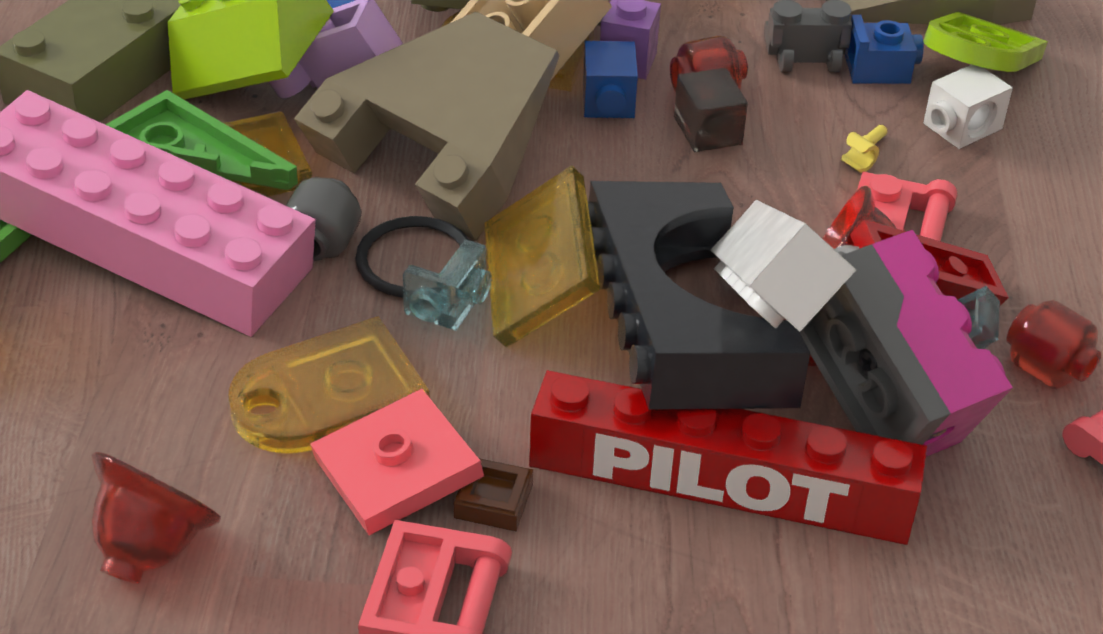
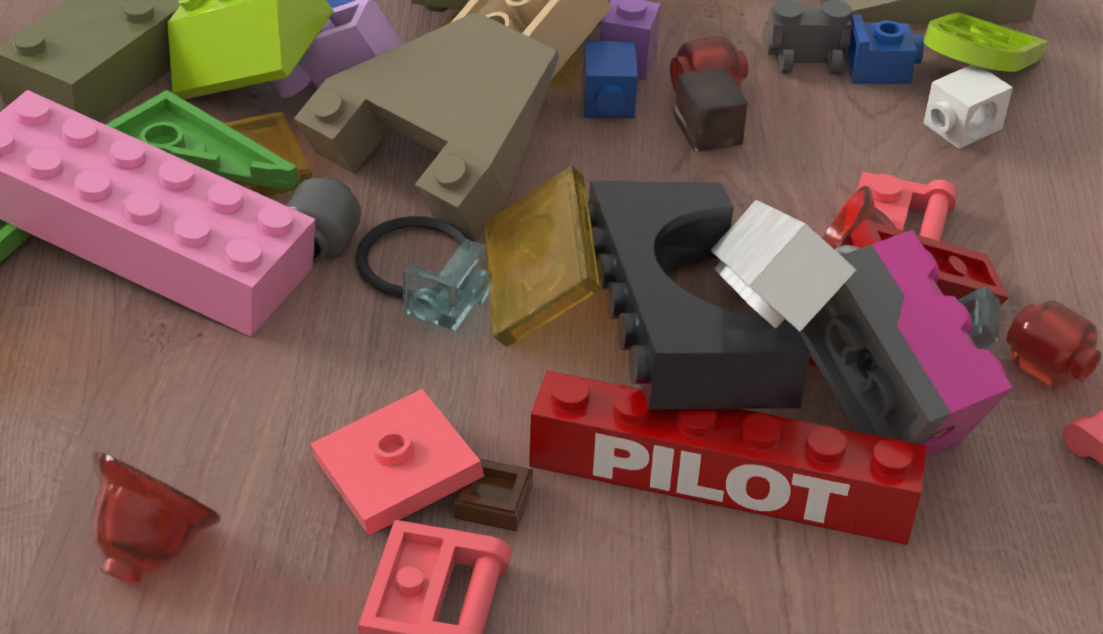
(320, 386): clear yellow tile -> none
(863, 150): light yellow hand -> none

